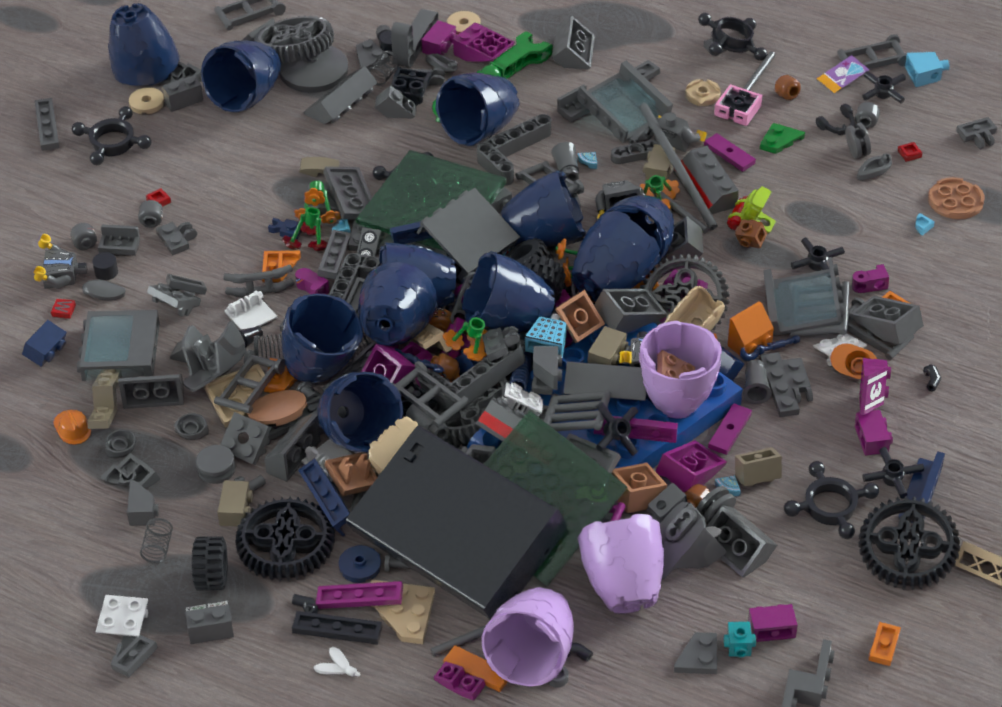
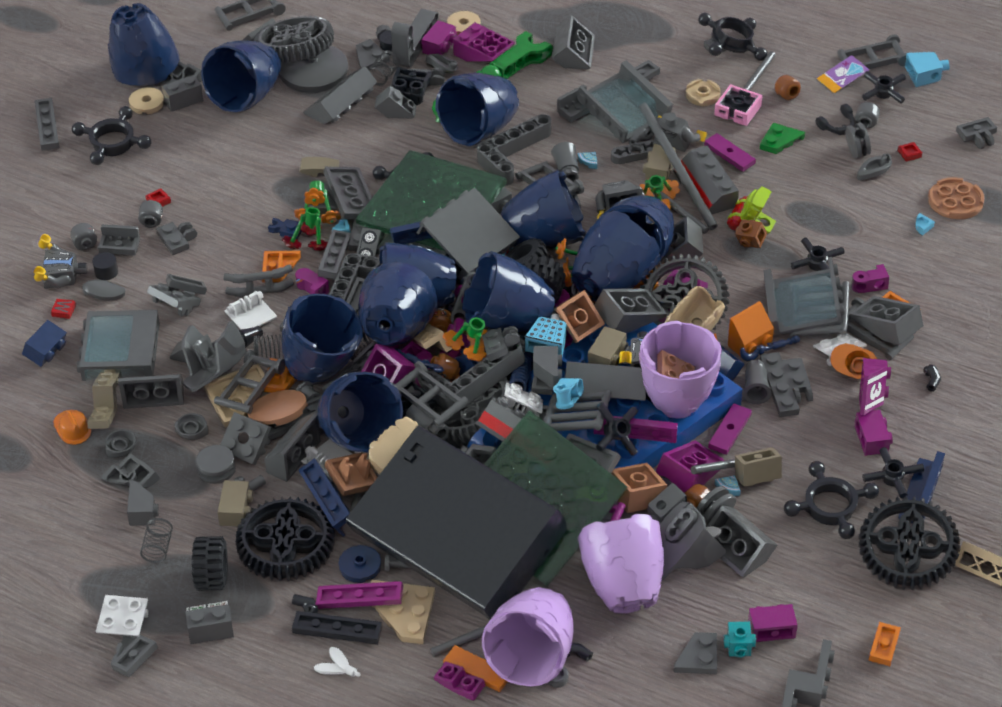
(568, 392): none -> medium azure piece
(713, 466): none -> dark grey bar

